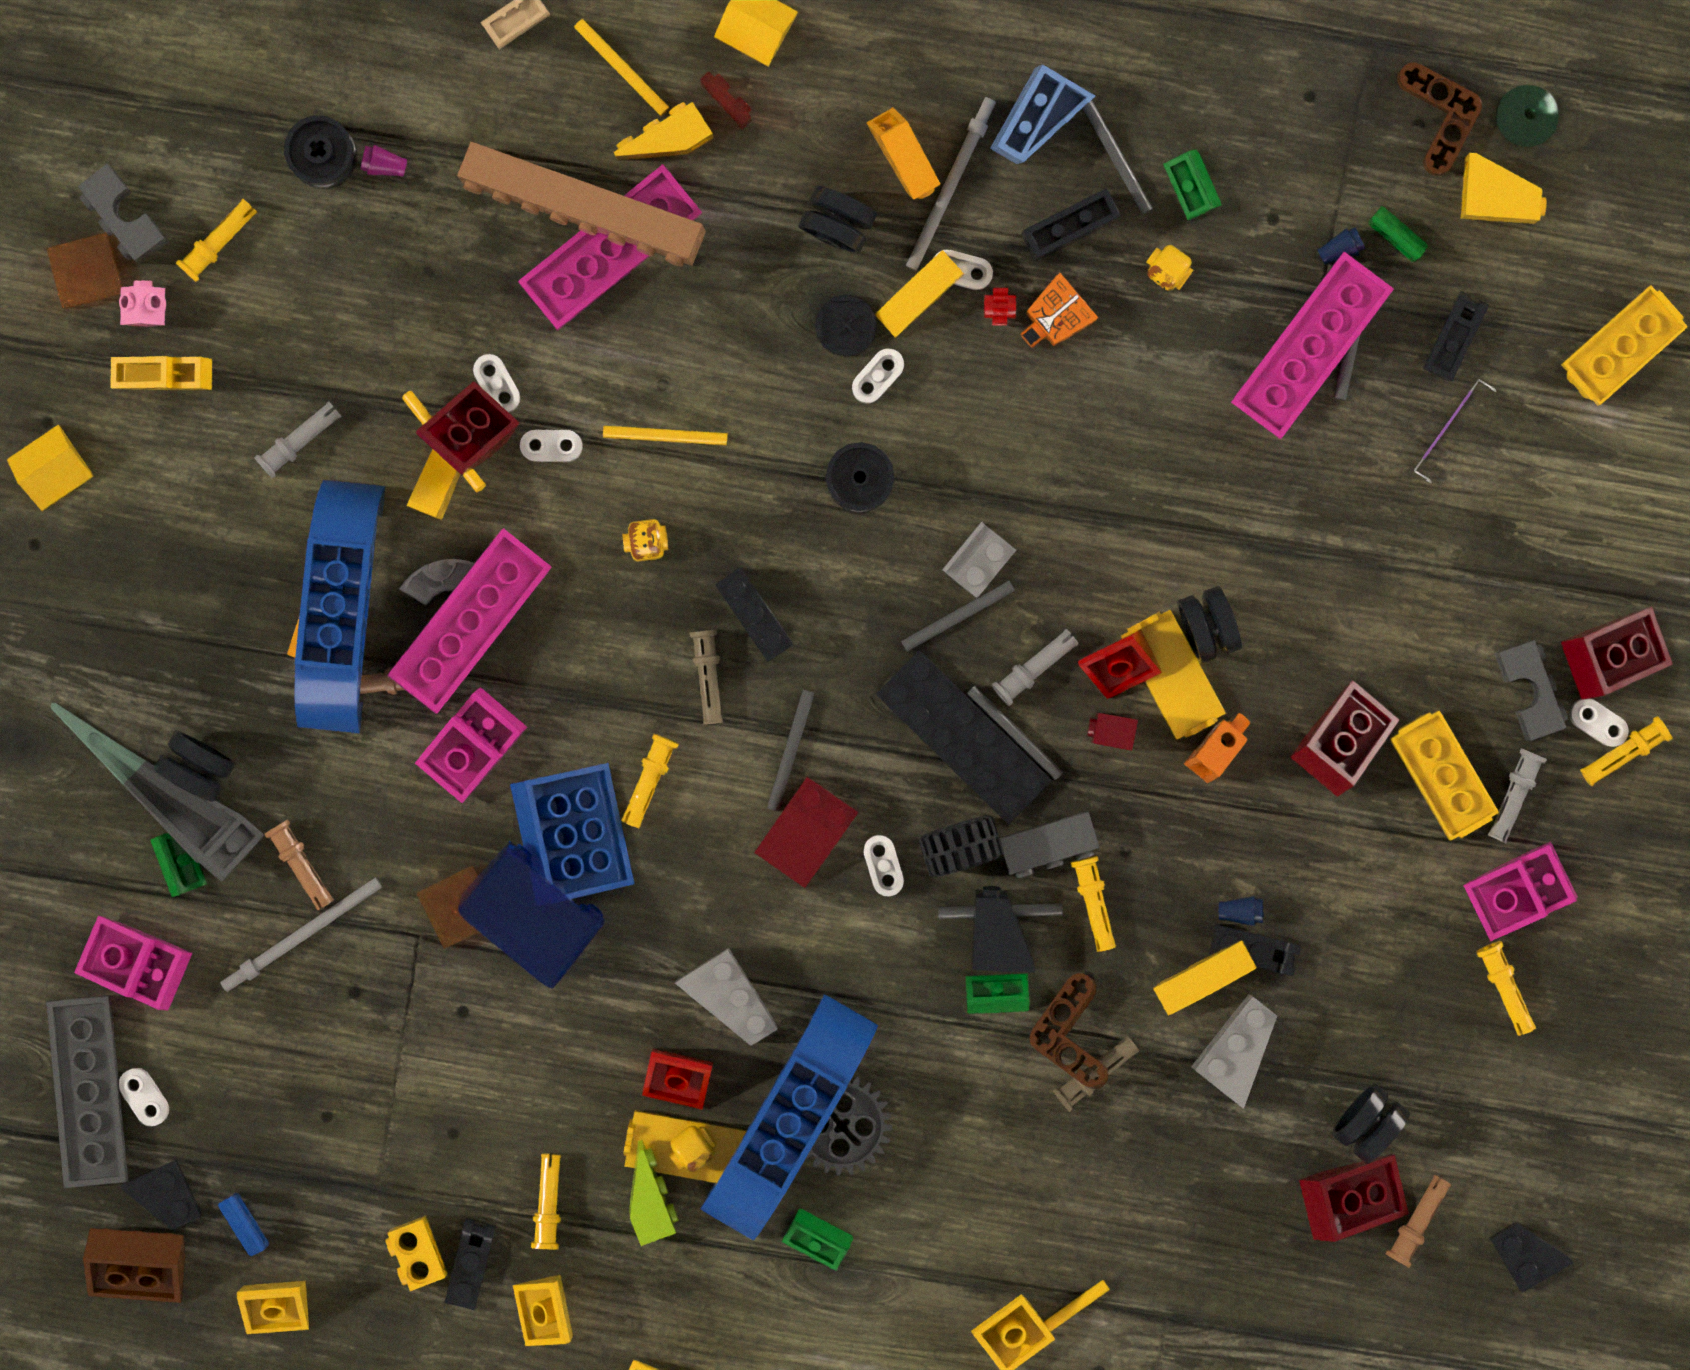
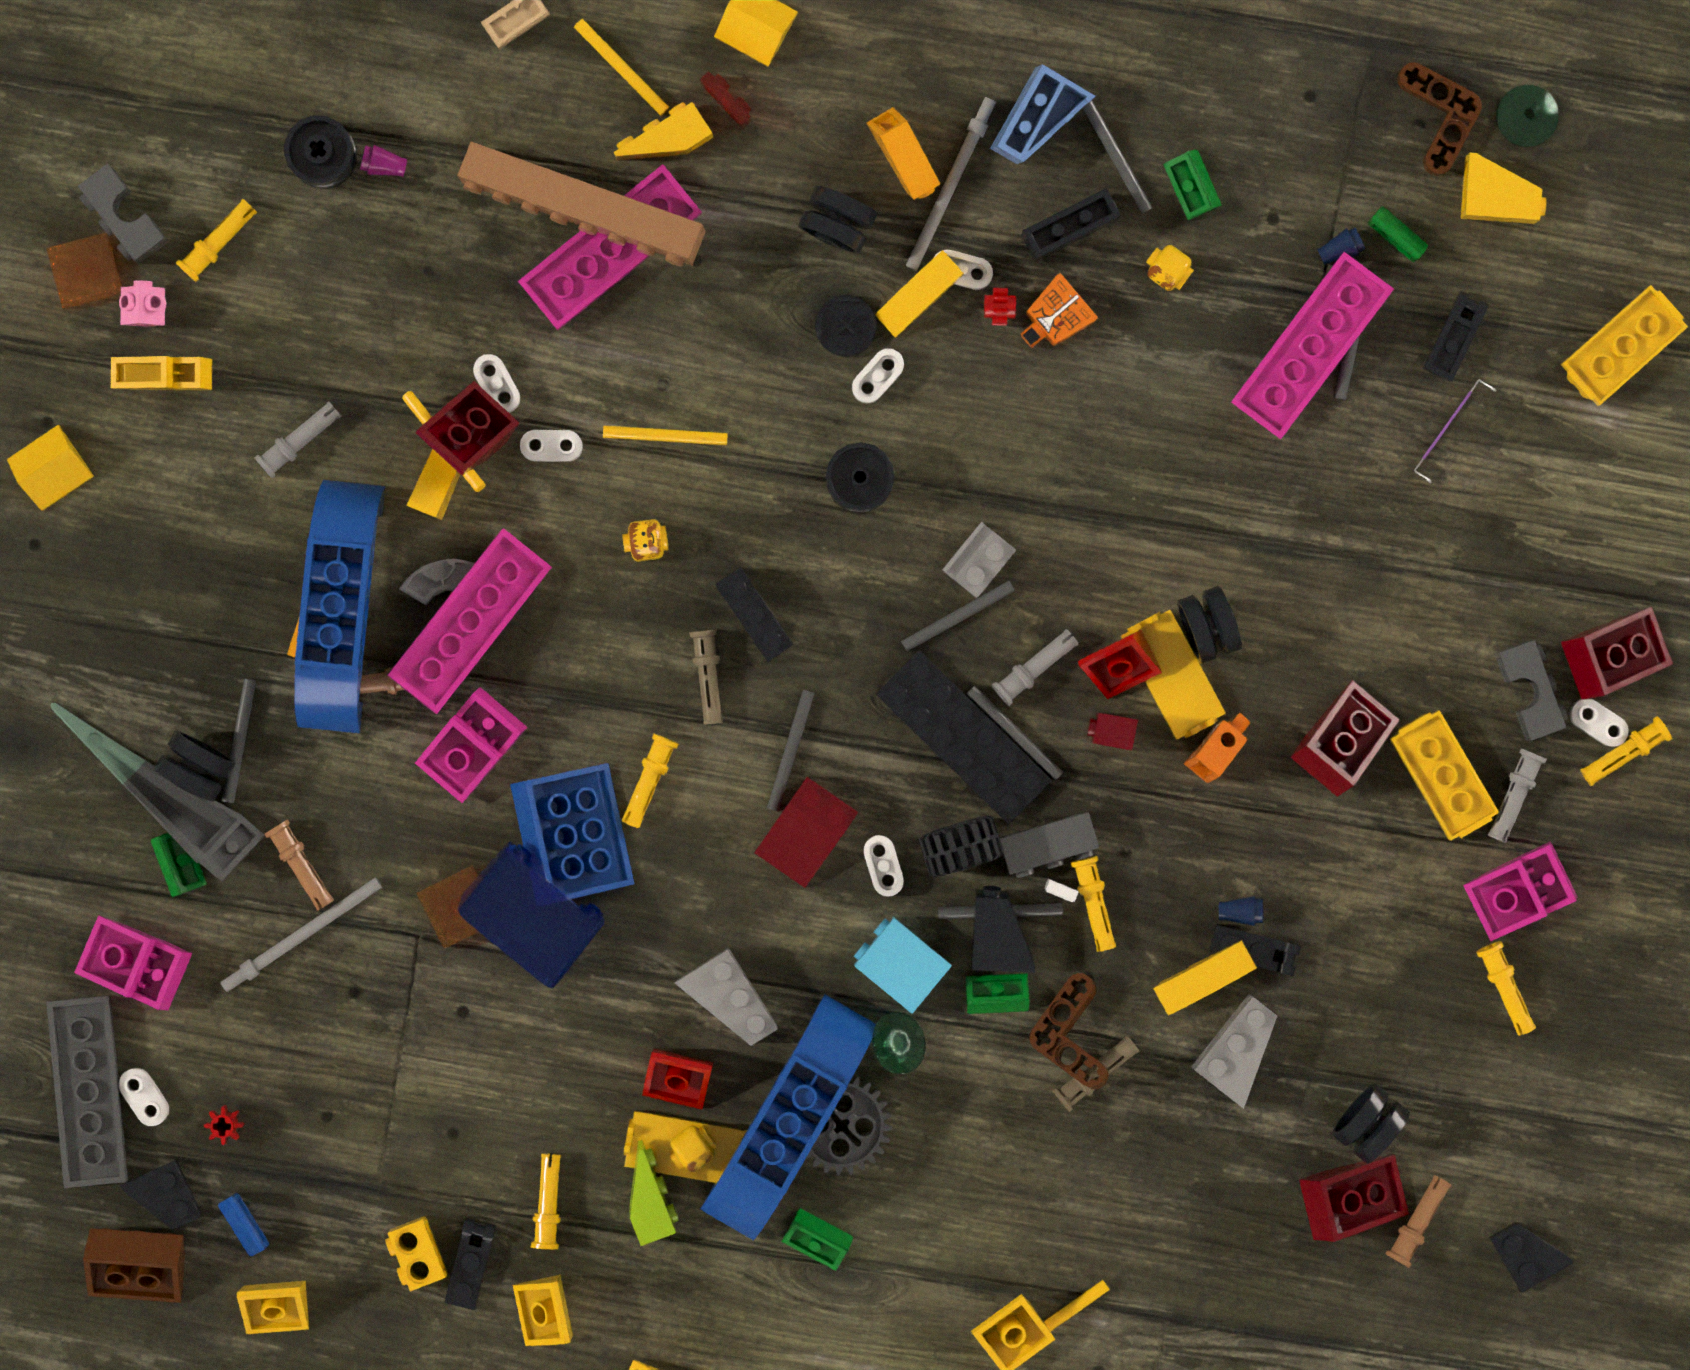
(230, 1118): none -> red gear
(239, 739): none -> dark grey bar
(901, 963): none -> medium azure brick
(908, 1042): none -> clear green dish
(1061, 890): none -> white tile

